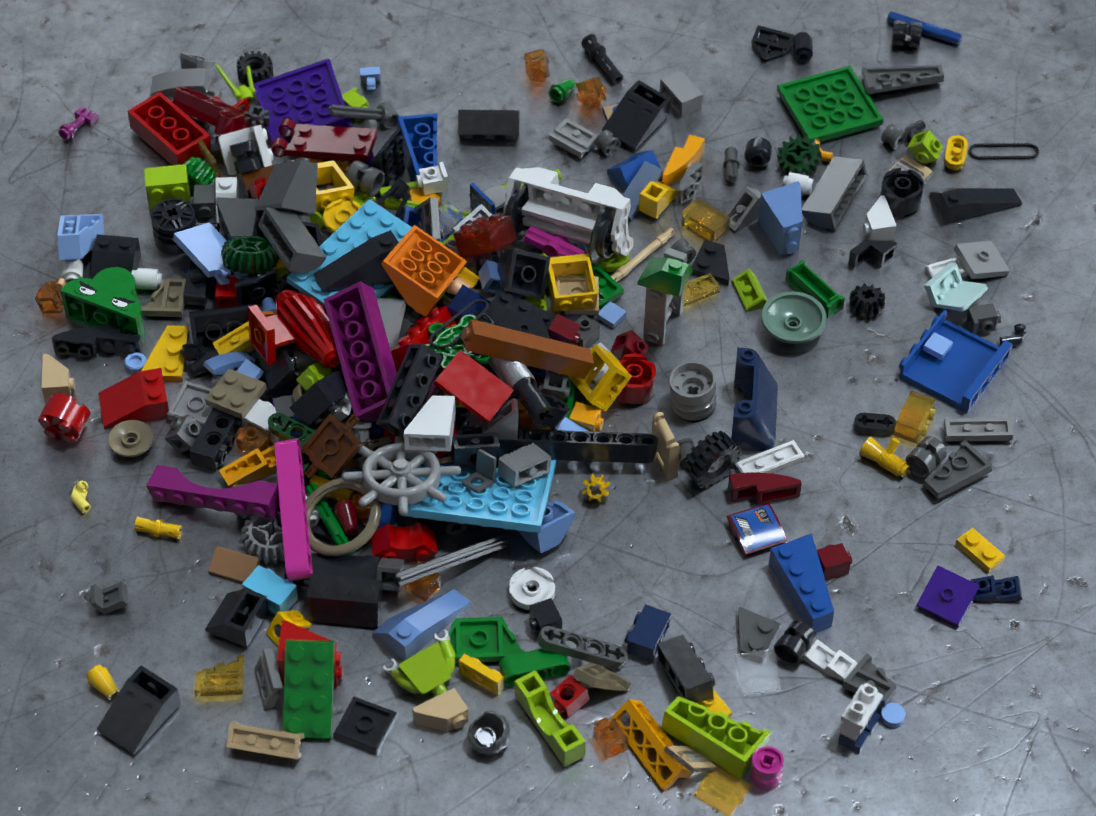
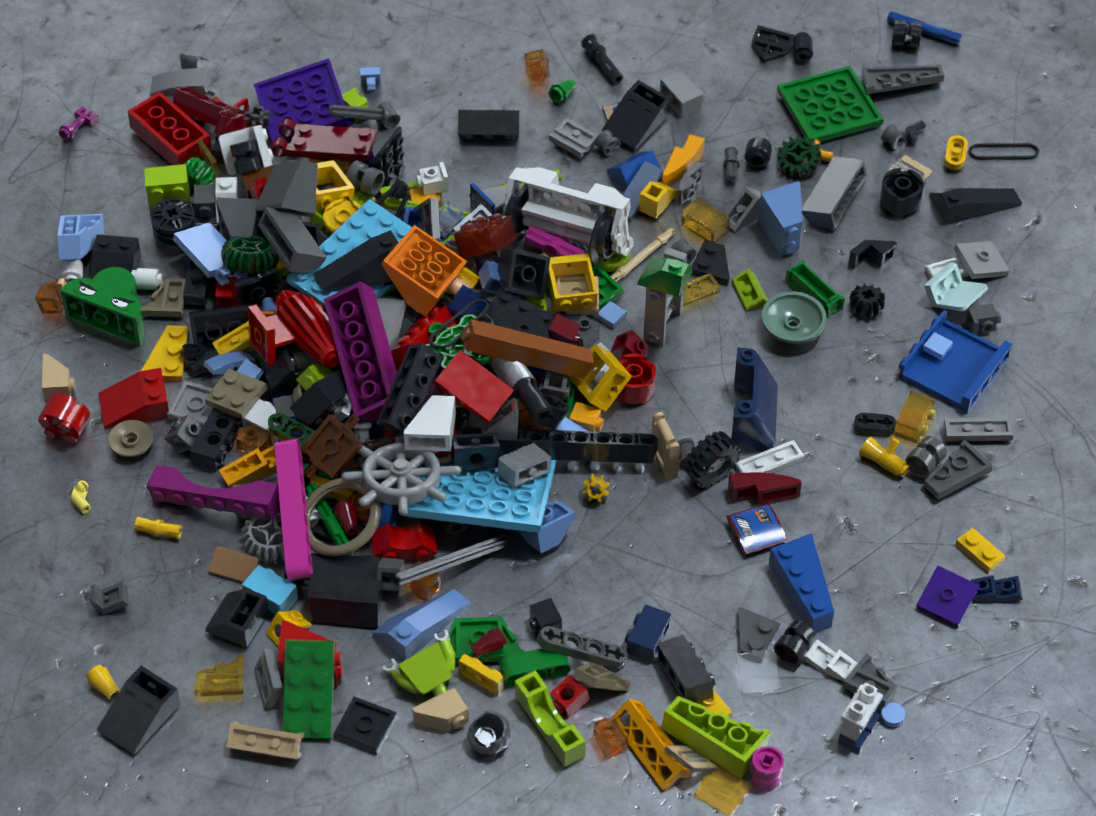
(92, 339): black slope -> none
(134, 362): light blue tile -> none
(242, 91): lime plant -> none
(254, 61): black tyre -> none
(419, 142): blue wedge -> none
(484, 472): dark grey bracket -> none
(488, 643): none -> dark red cone
(536, 577): white plate -> none
(591, 92): clear orange brick -> none
(693, 390): light grey wheel -> none
(805, 182): white brick -> none
(834, 560): dark red brick -> none
(880, 222): white slope -> none
(925, 147): lime brick -> none
(1017, 336): black arm -> none

